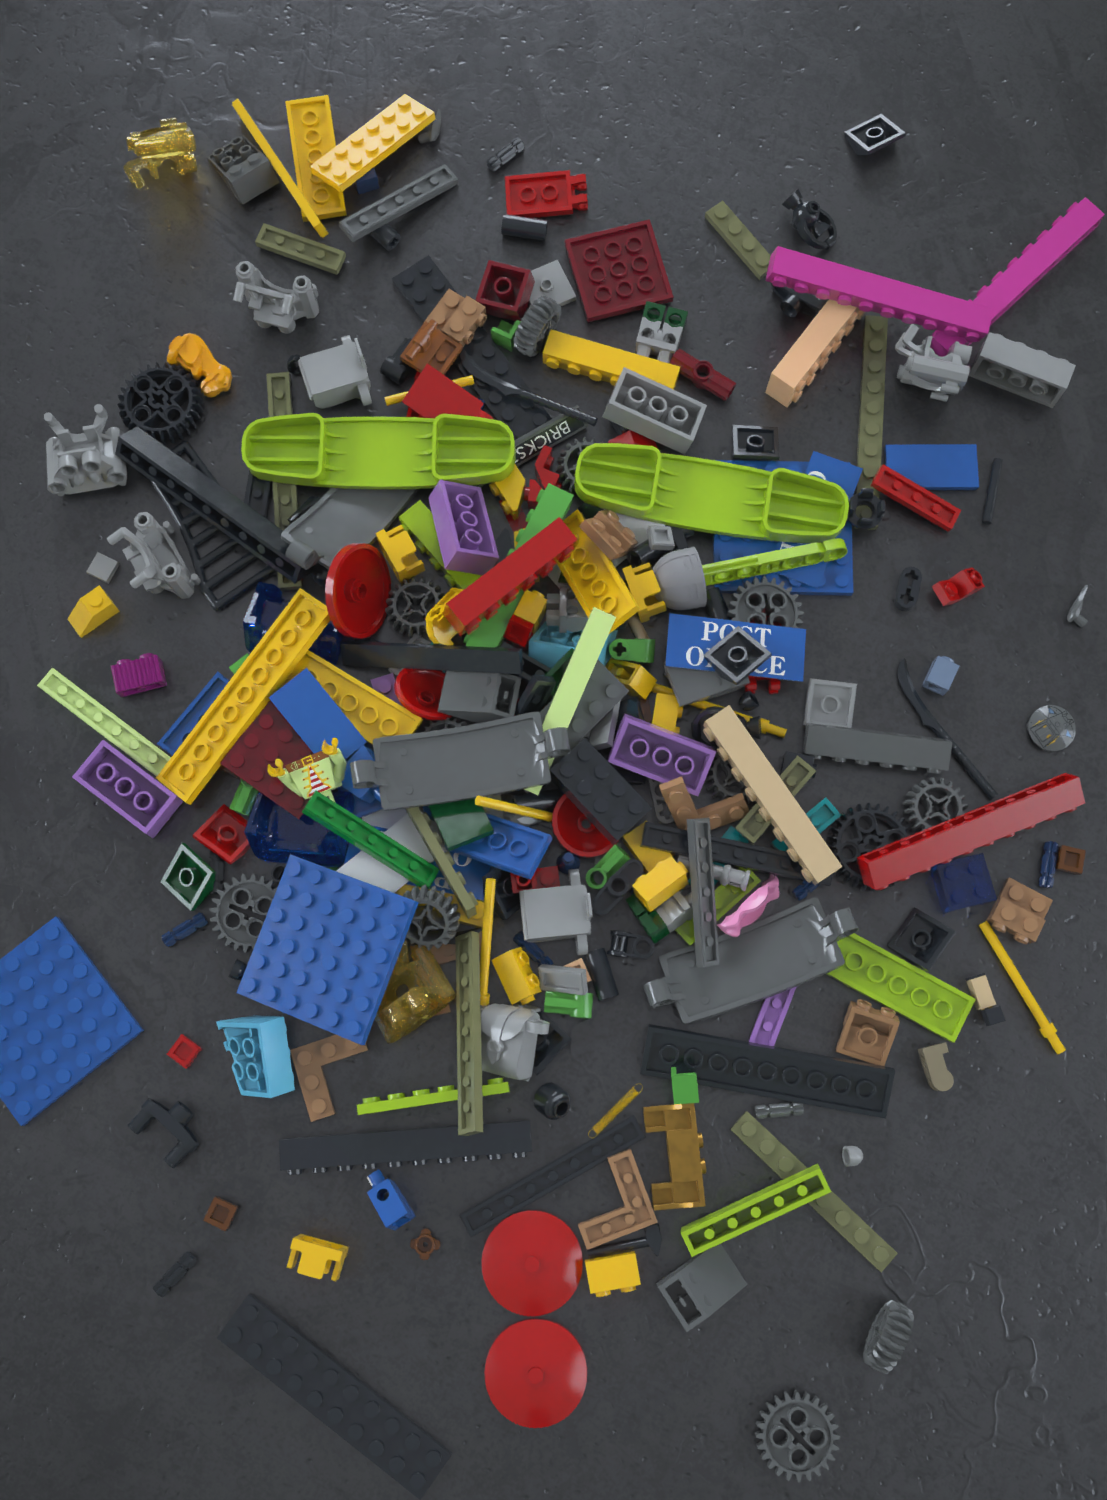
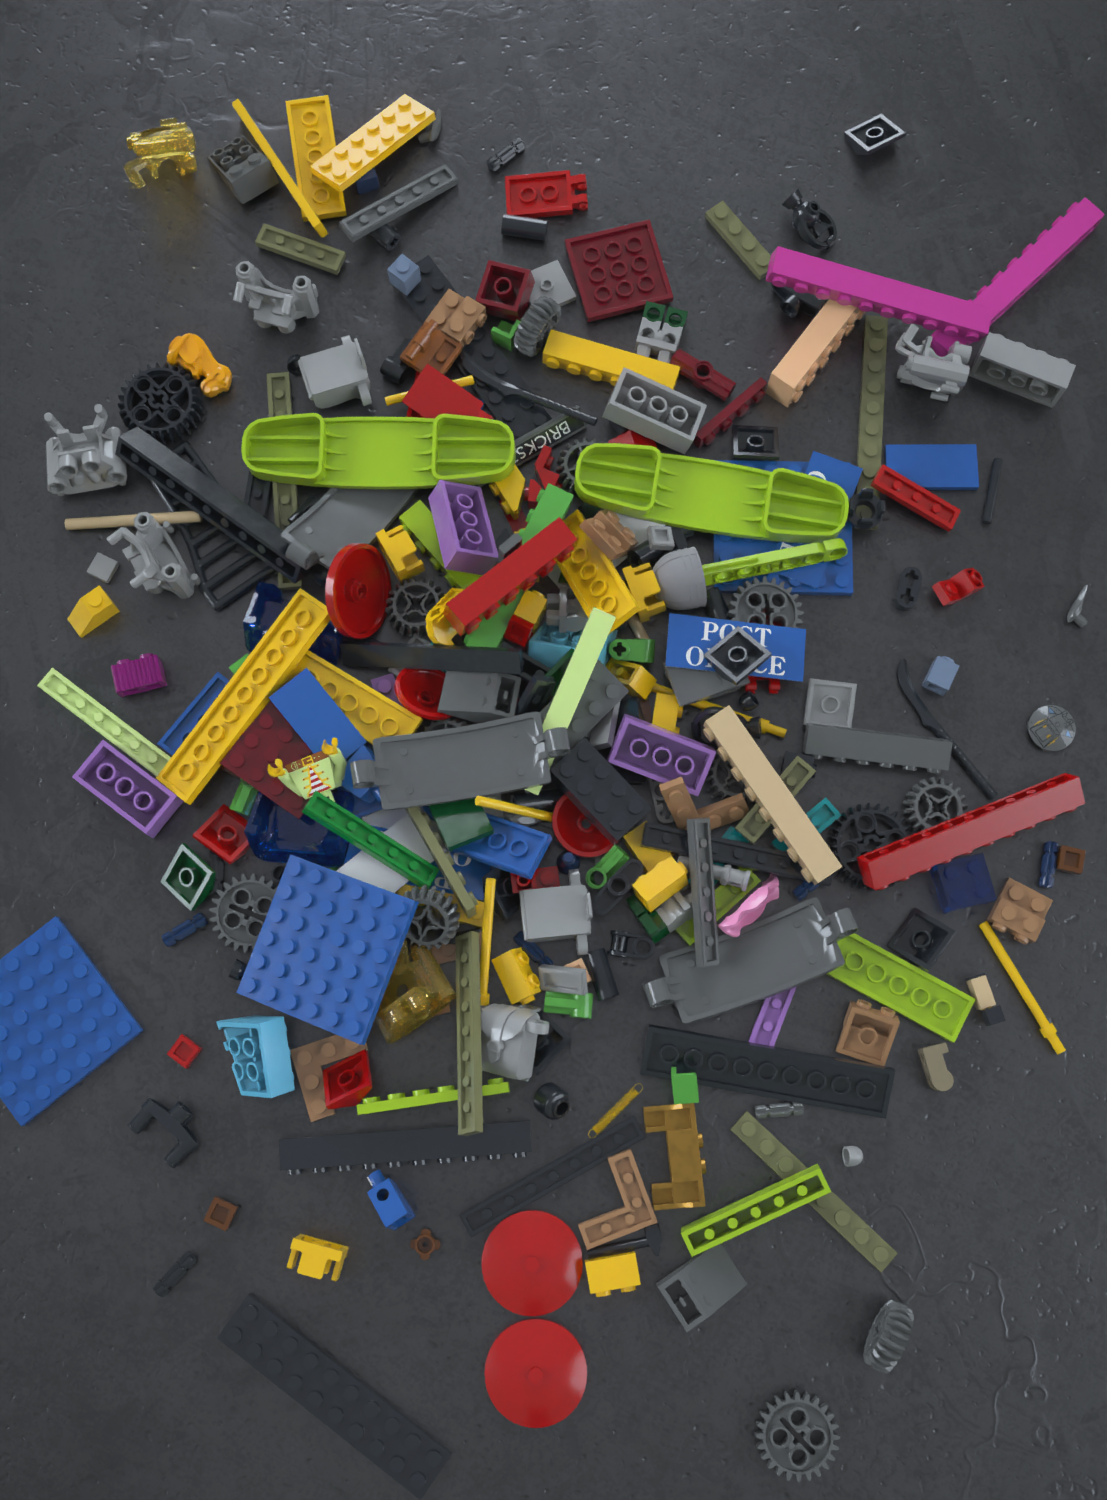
(128, 520): none -> tan piece
(347, 1081): none -> red slope
(404, 274): none -> sand blue brick
(509, 546): none -> dark grey tile
(736, 408): none -> dark red plate

